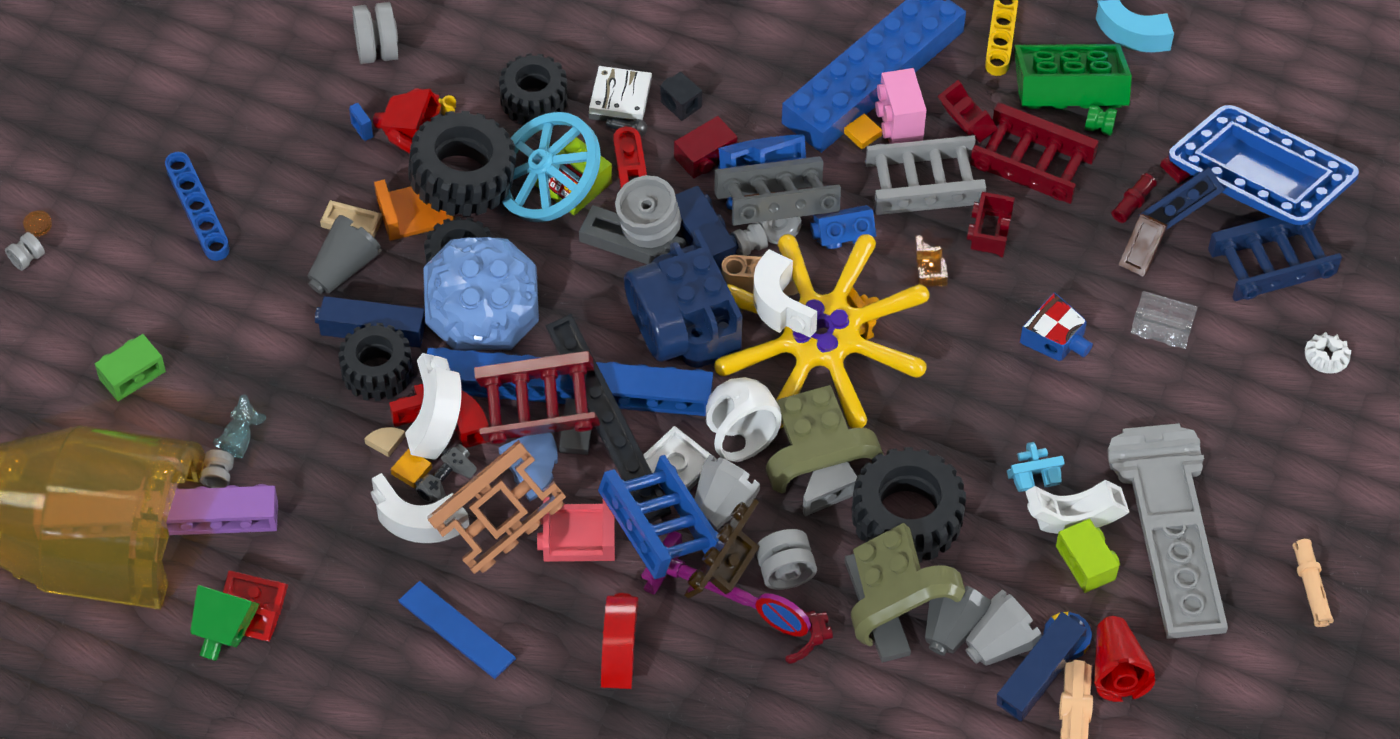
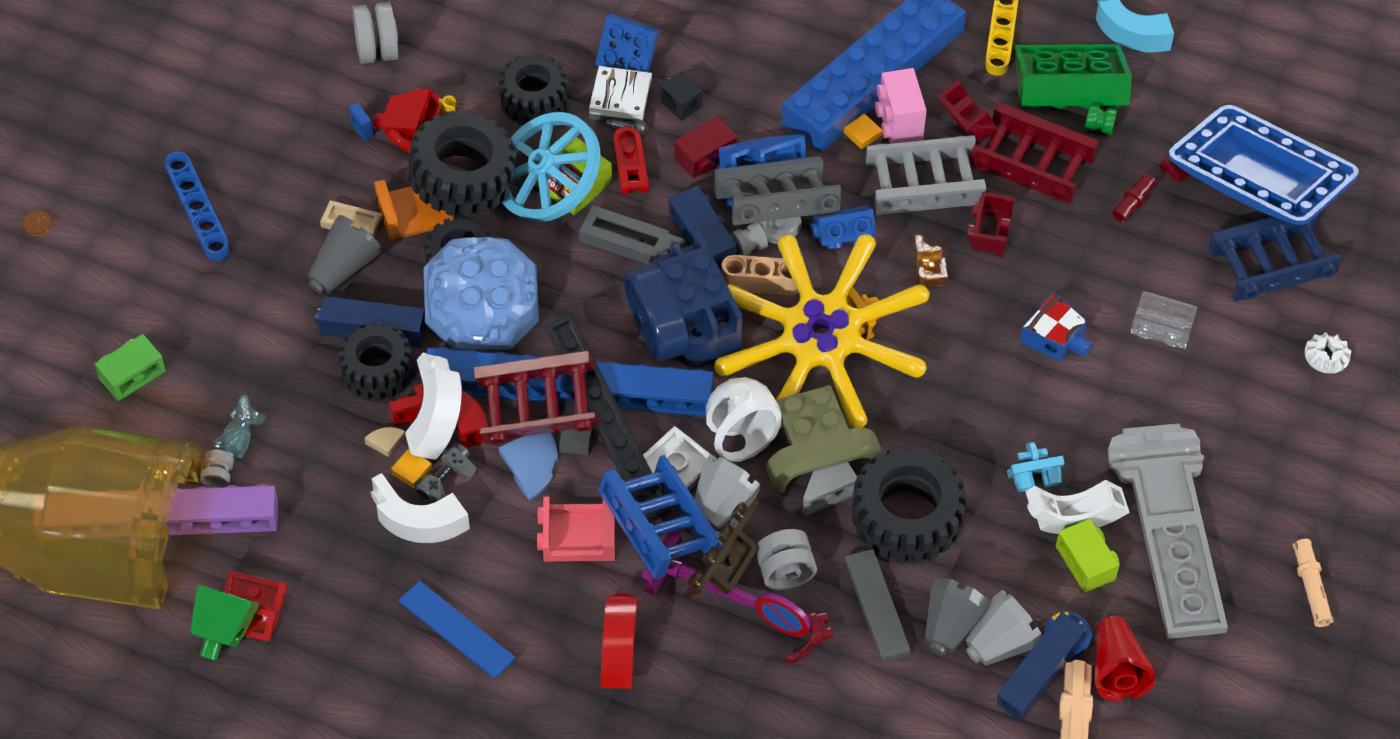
(24, 251): light grey wheel -> none
(482, 490): nougat fence -> none
(631, 39): none -> blue plate
(648, 211): light grey wheel -> none
(772, 305): white arch -> none
(896, 582): olive piece -> none
(1142, 244): tile -> none
(1185, 198): dark blue brick -> none

